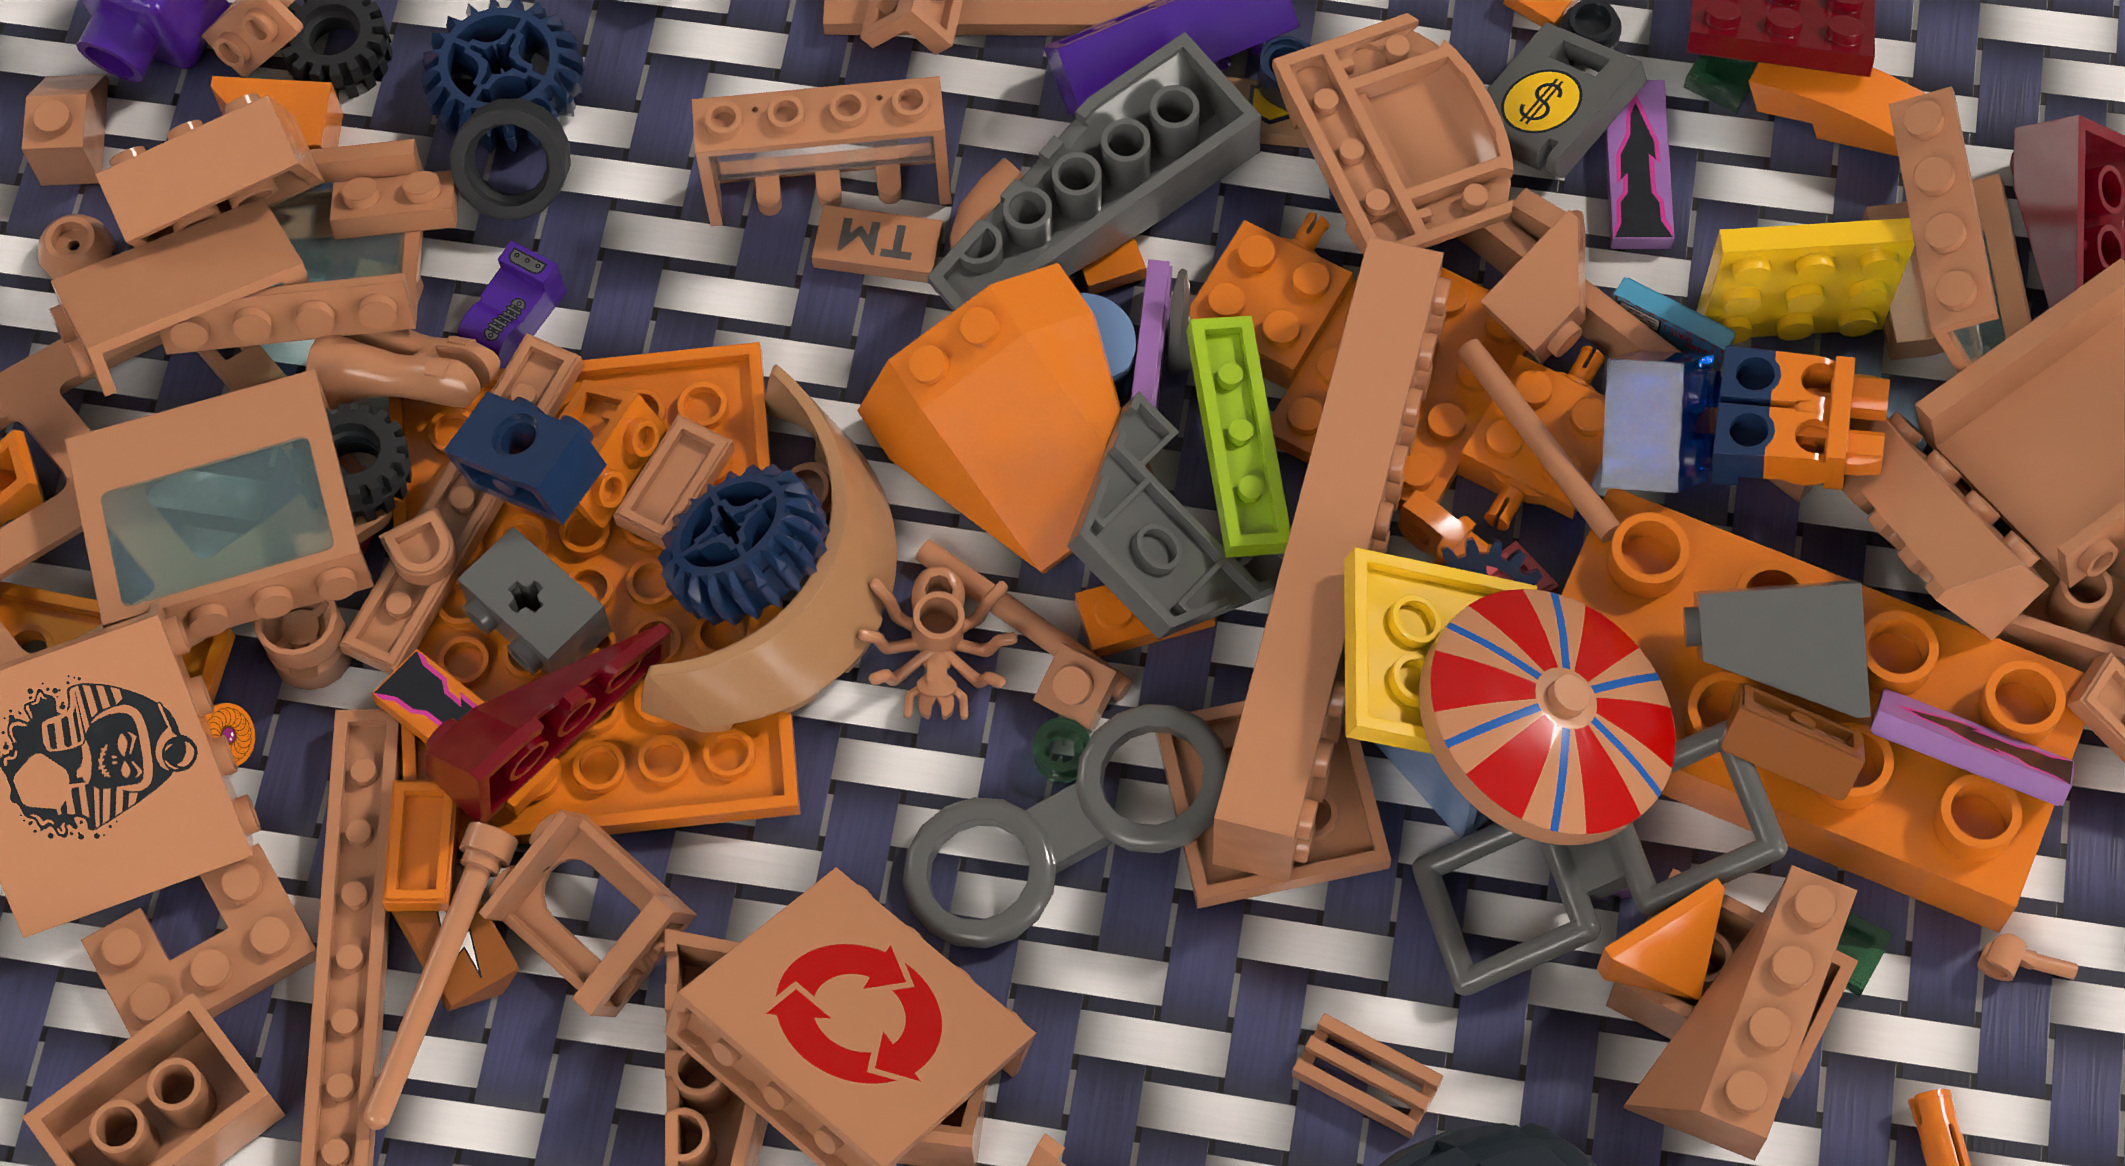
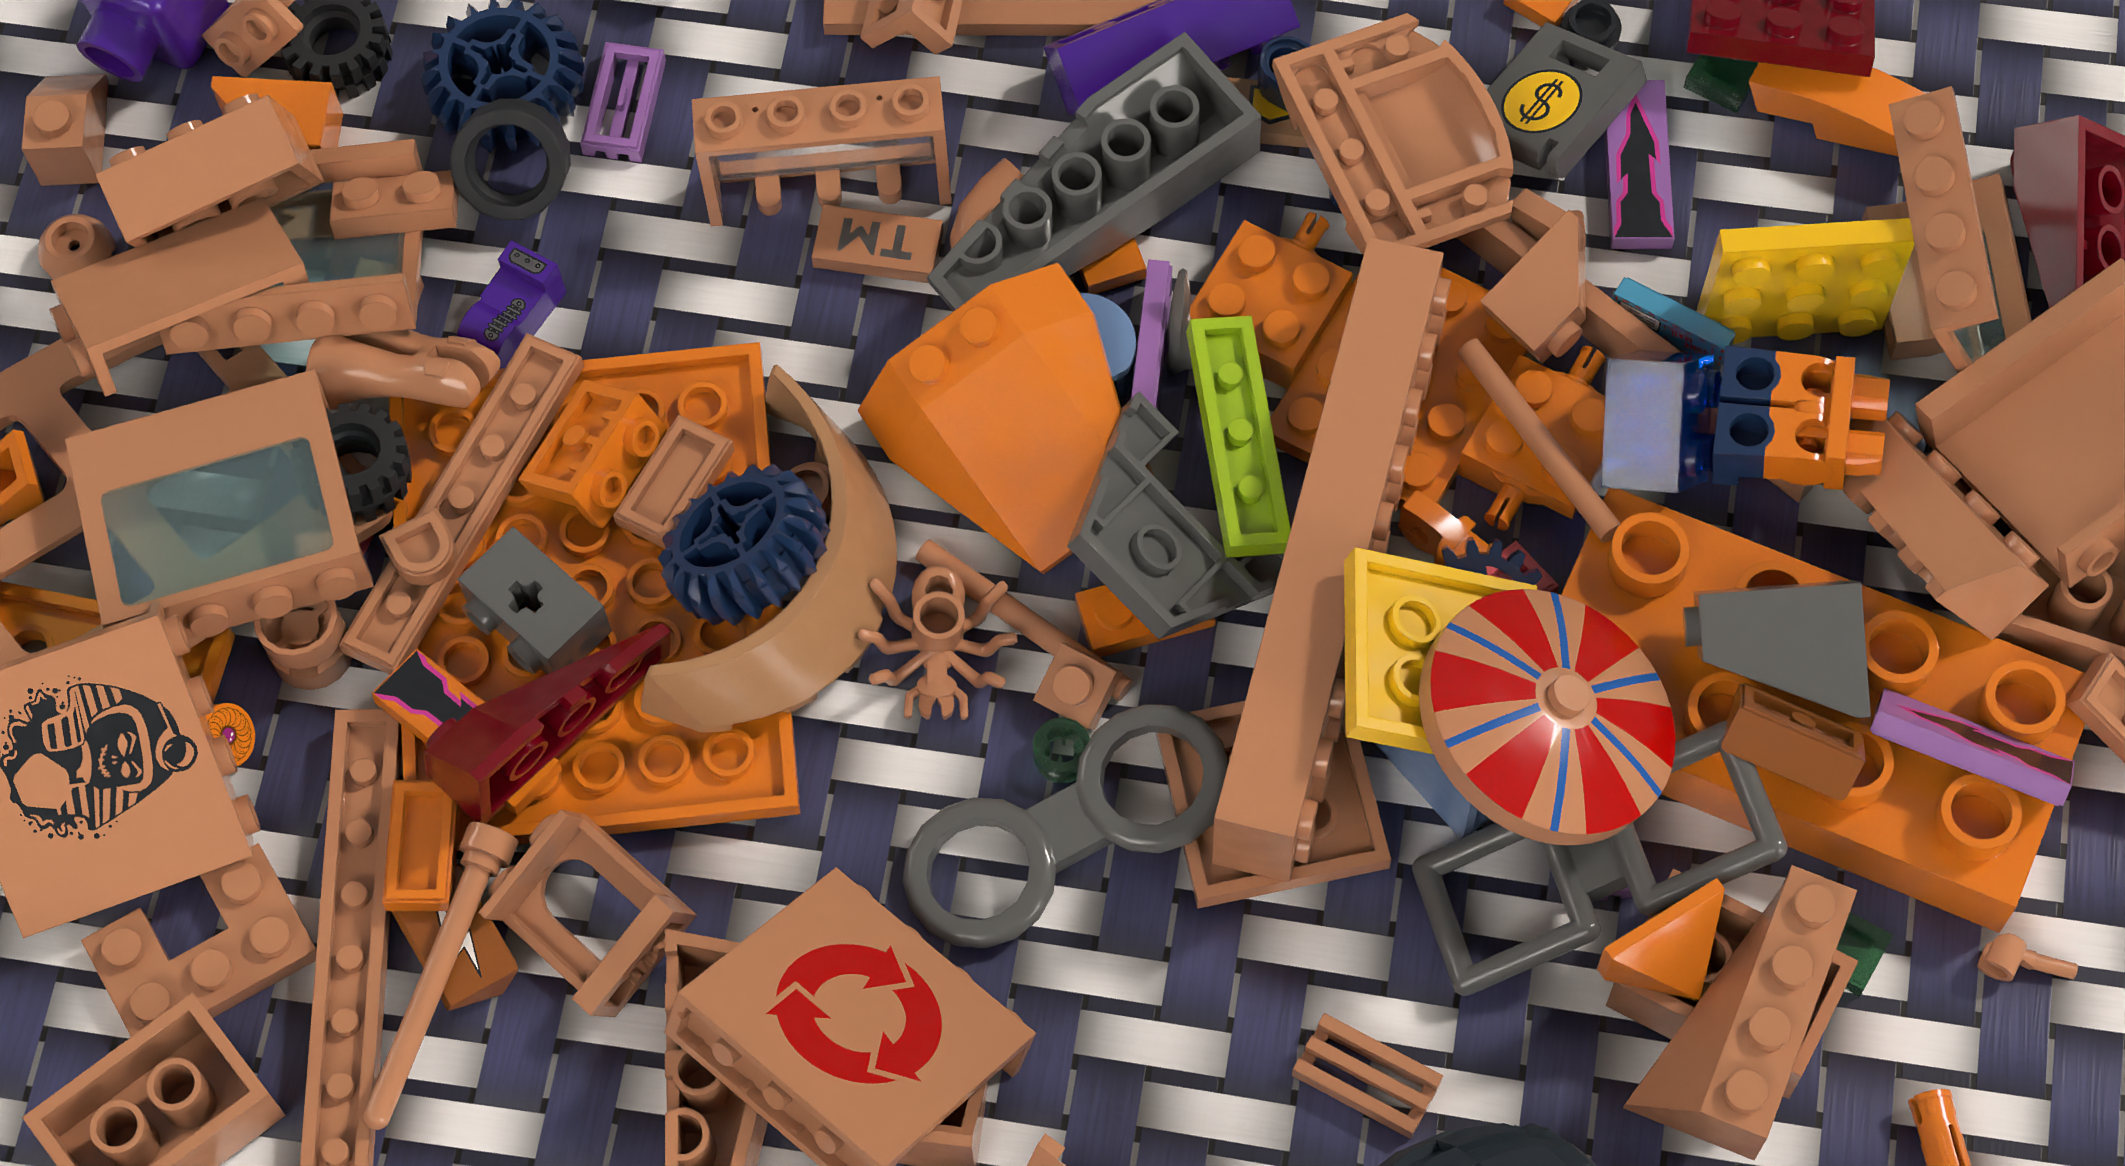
(526, 456): dark blue brick -> none
(615, 143): none -> medium lavender tile

